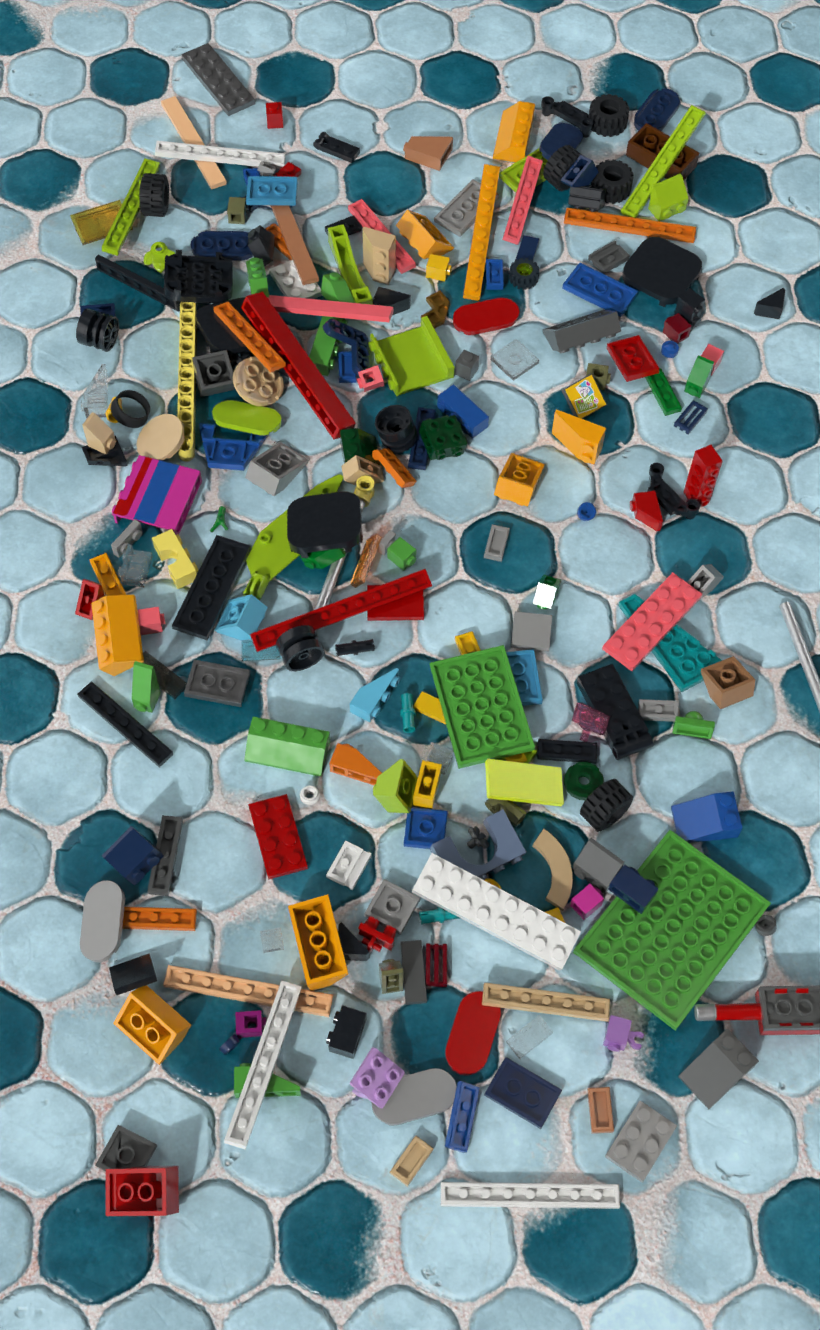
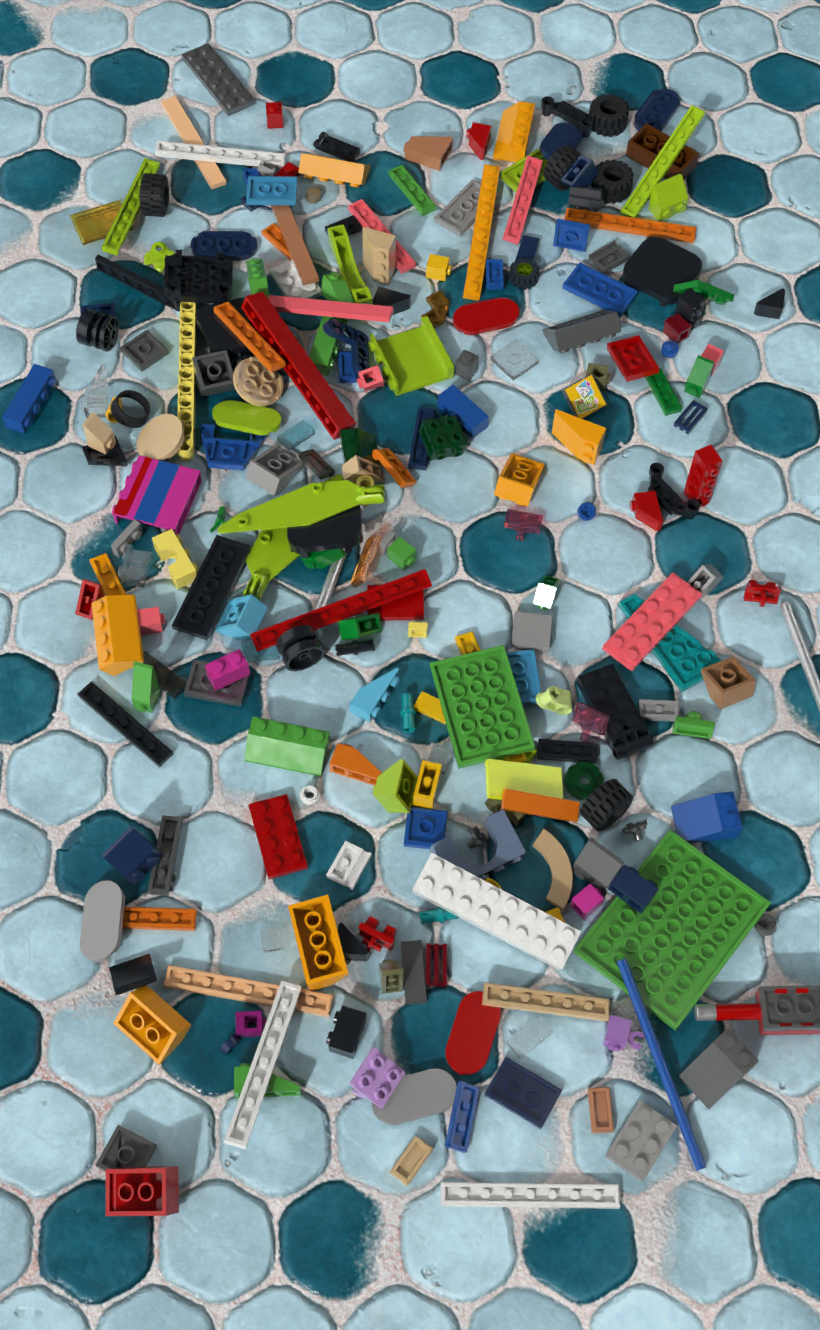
(29, 398): none -> blue brick
(144, 350): none -> dark grey tile
(227, 669): none -> dark pink brick
(237, 210): olive brick -> none
(261, 244): black slope -> none
(296, 435): none -> clear light blue tile
(305, 506): none -> lime wing
(313, 195): none -> dark tan tile
(317, 464): none -> clear smoke tile
(334, 169): none -> light orange slope
(360, 626): none -> green slope
(392, 906): light grey plate -> none
(396, 428): black wheel -> none
(412, 190): none -> bright green tile
(417, 629): none -> light yellow tile
(423, 235): light orange slope -> none
(479, 138): none -> red slope
(496, 543): light grey tile -> none
(523, 522): none -> clear pink plate
(540, 805): none -> orange tile
(555, 700): none -> yellowish green piece
(571, 235): none -> blue tile
(635, 829): none -> dark grey plant
(661, 1065): none -> blue piece
(706, 291): none -> green wing
(761, 593): none -> red hips

